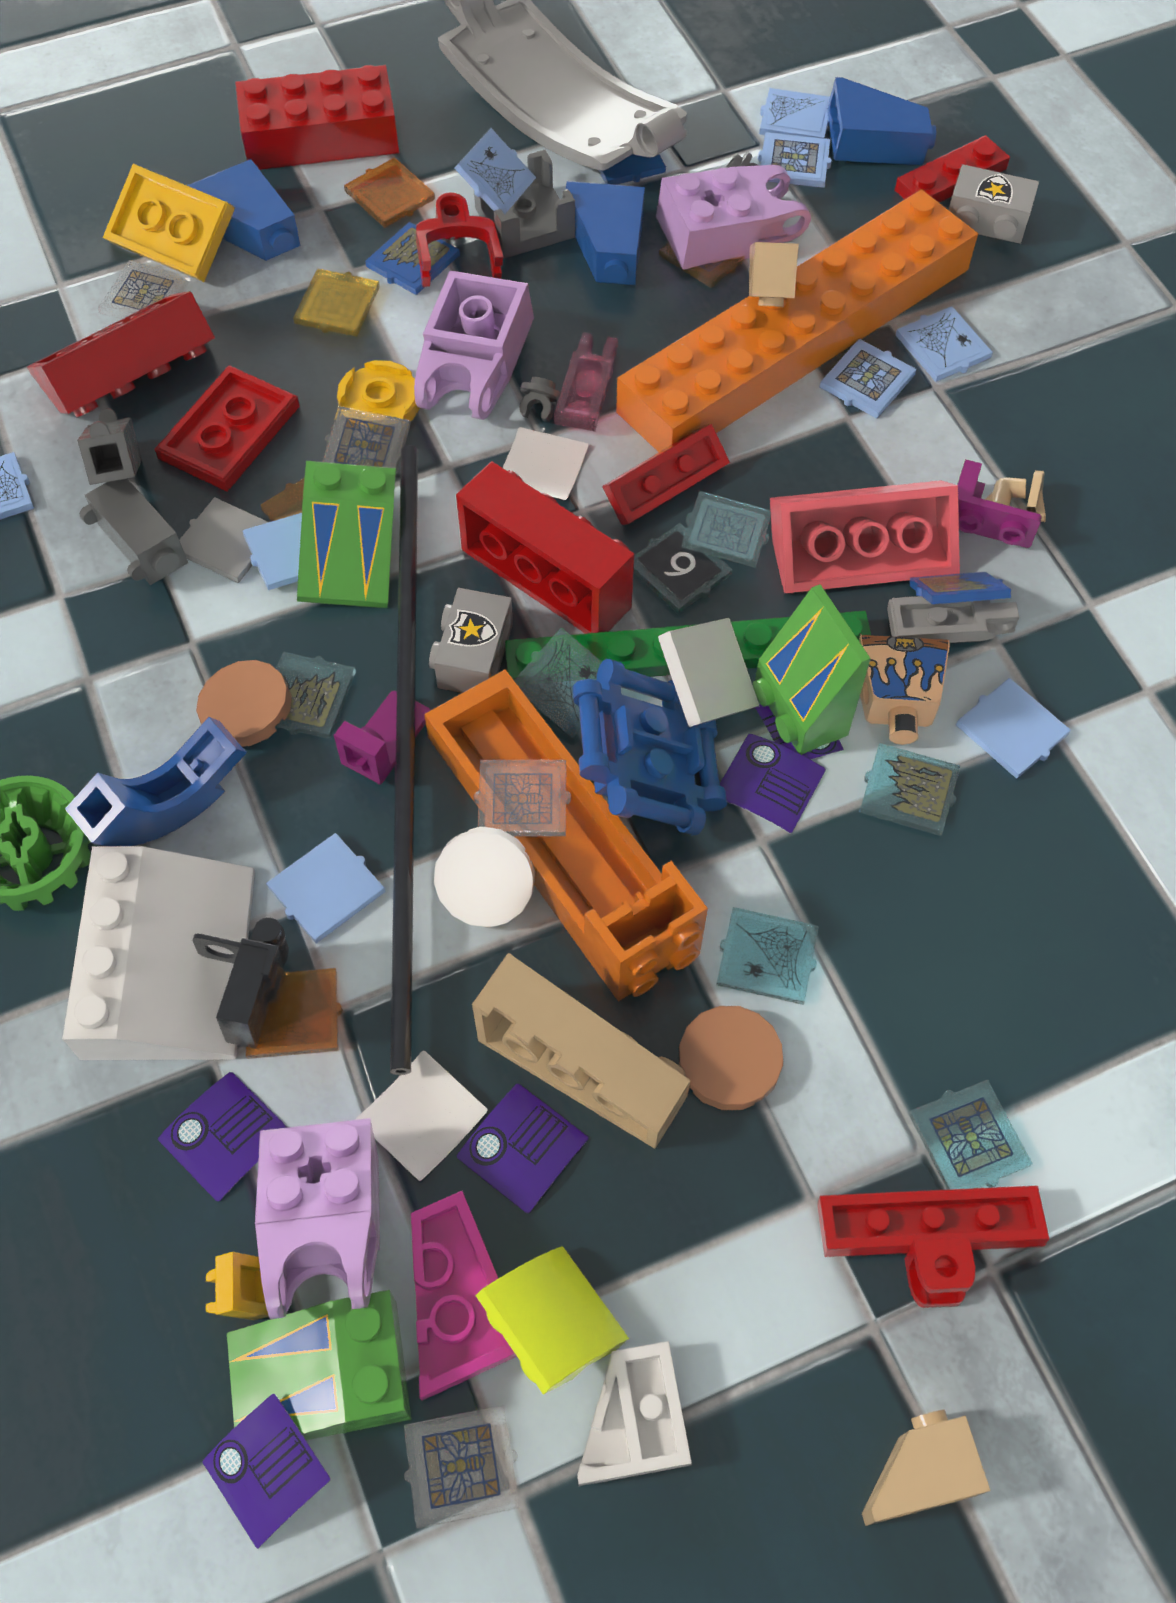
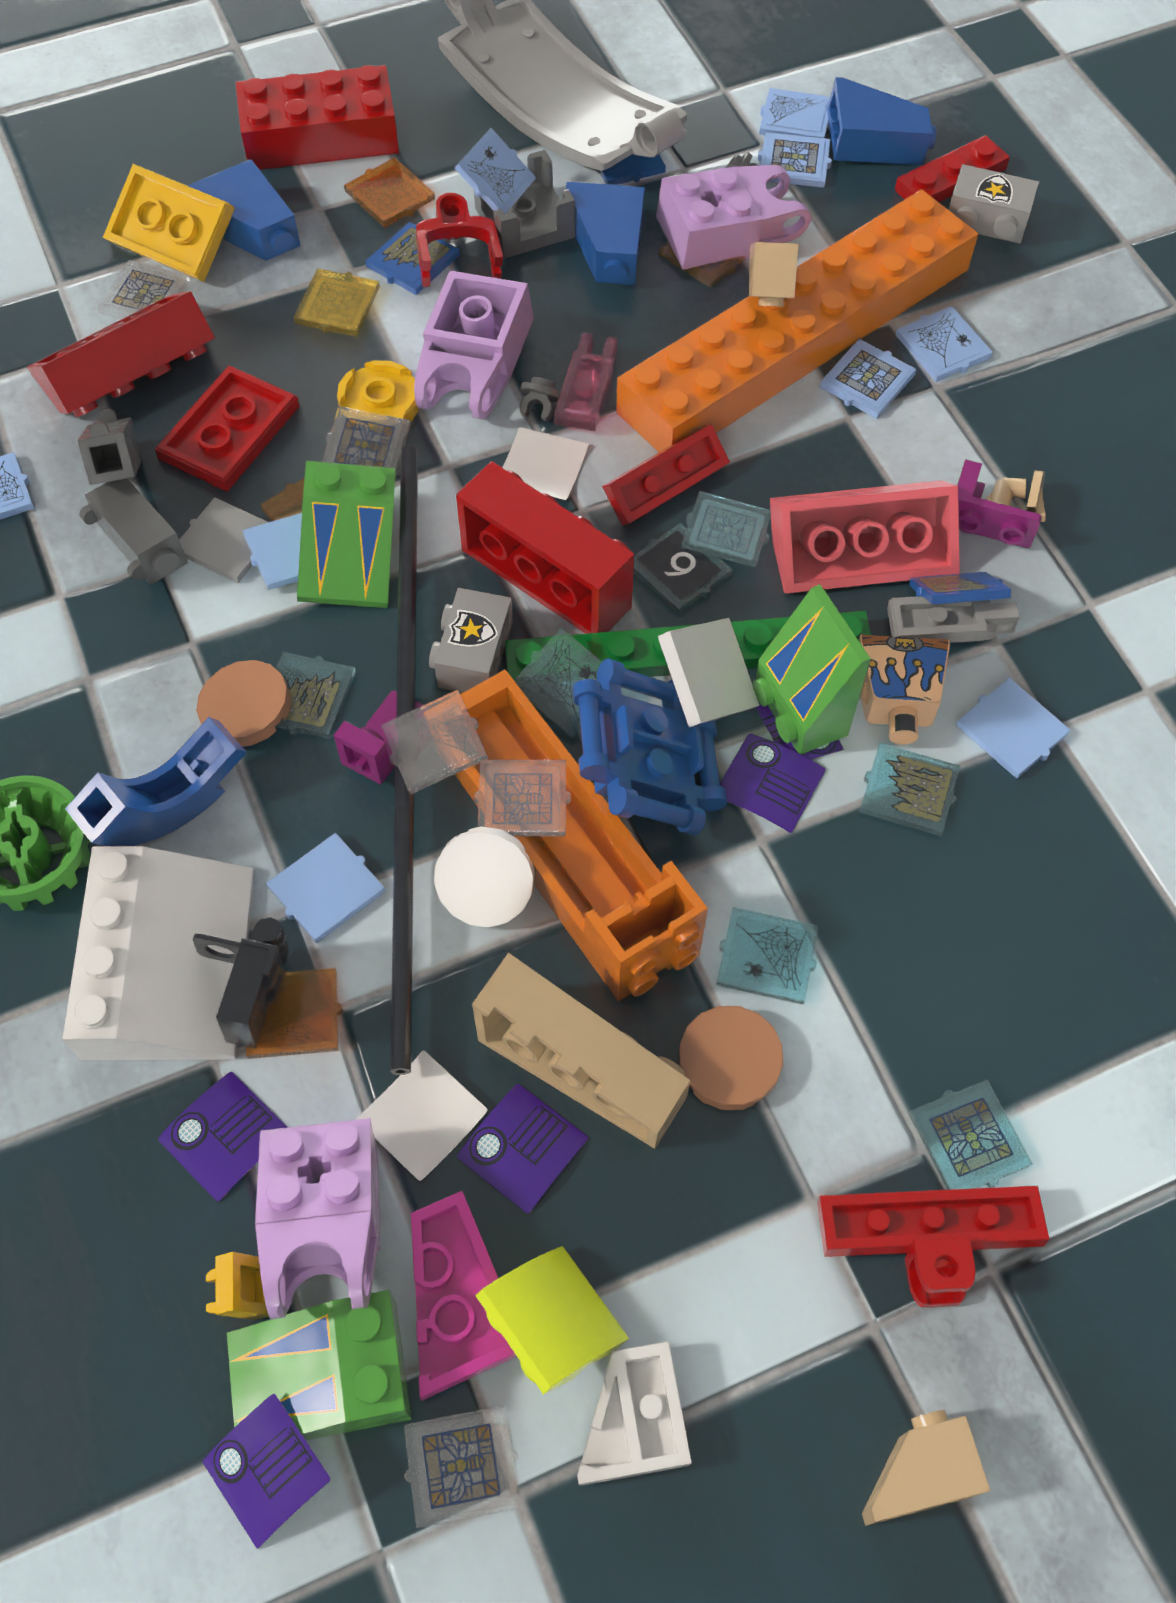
(434, 742): none -> clear piece

